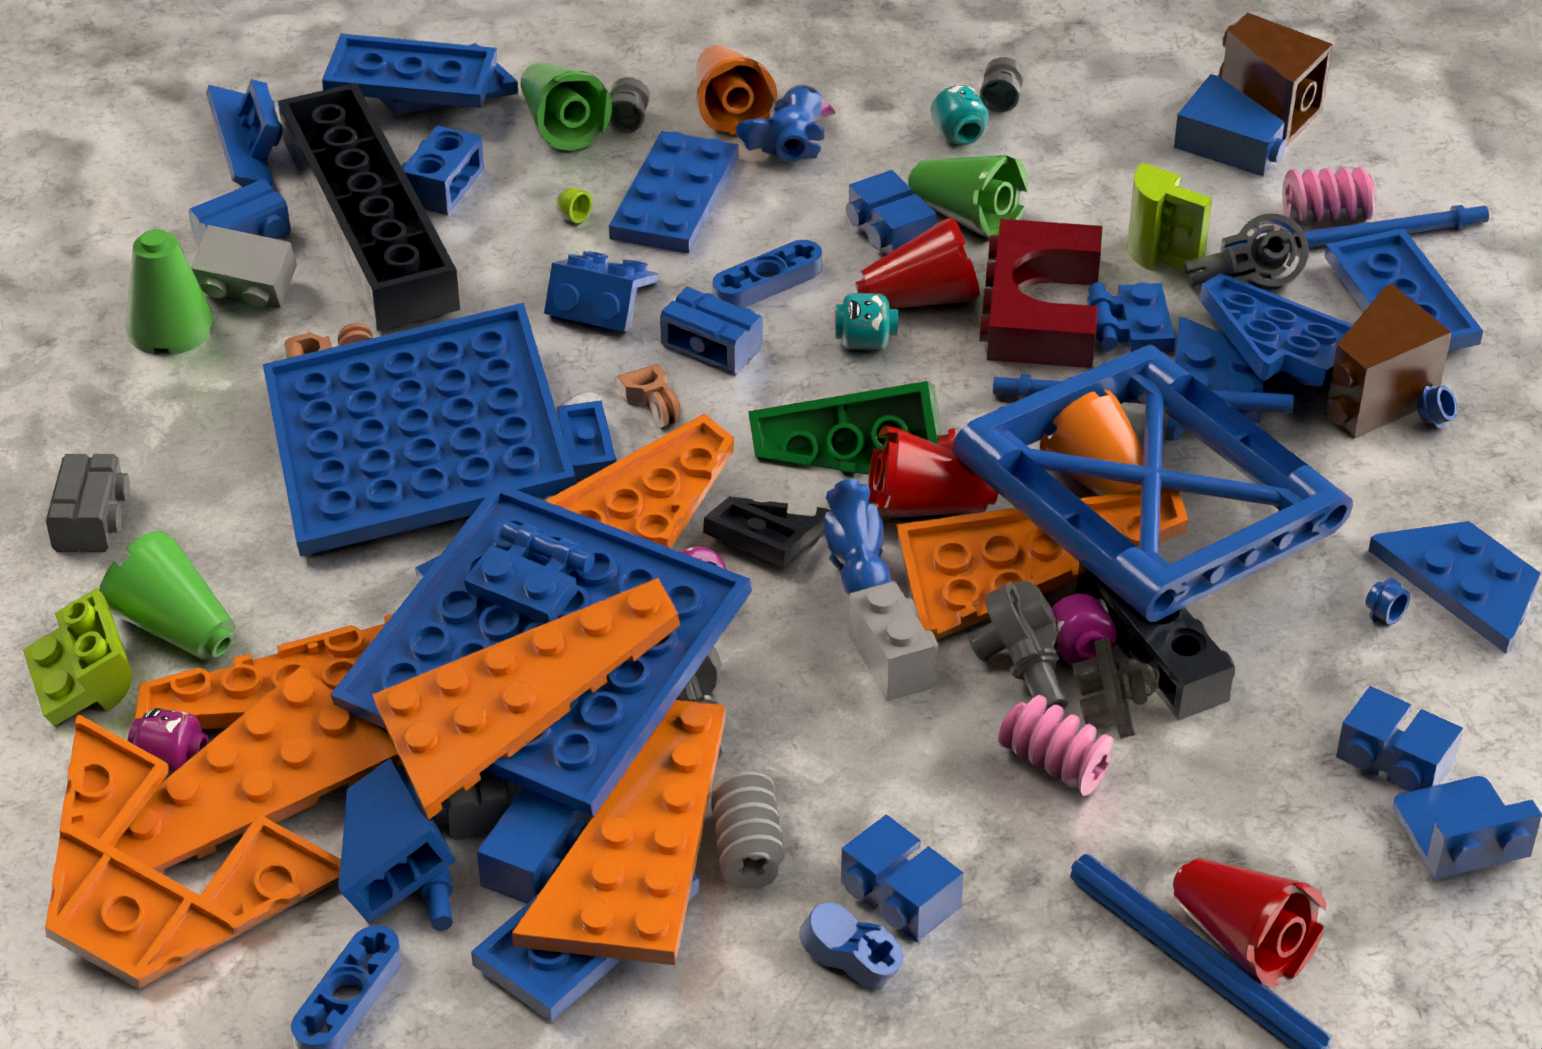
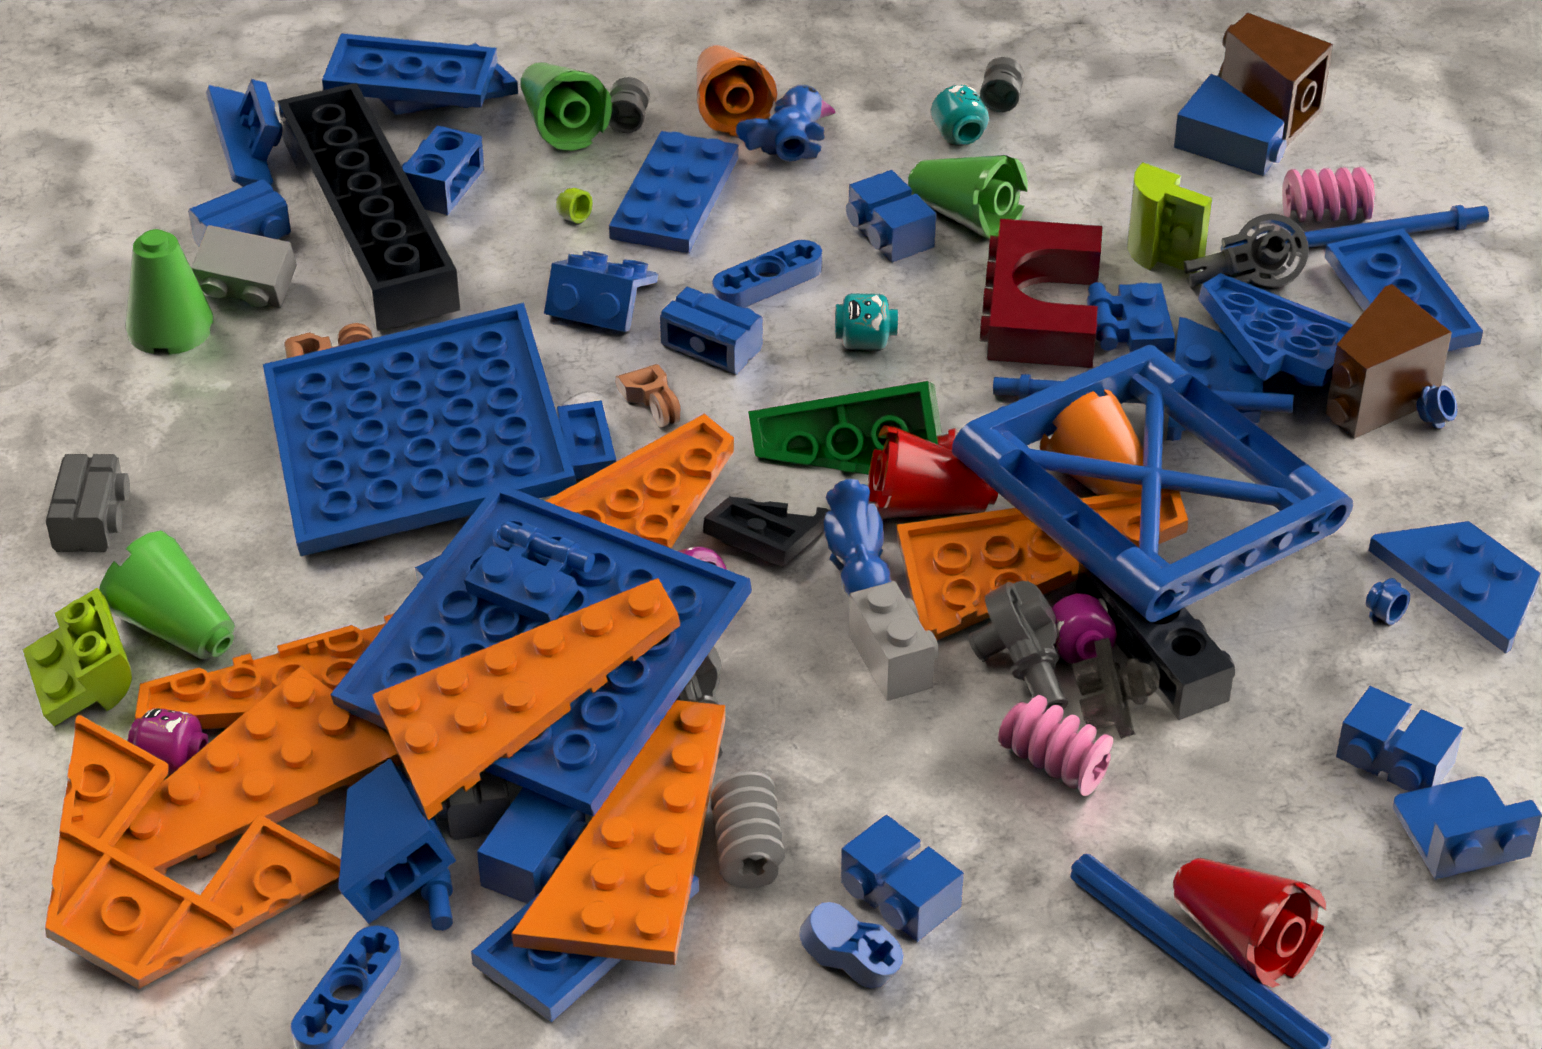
(924, 271): red cone -> none

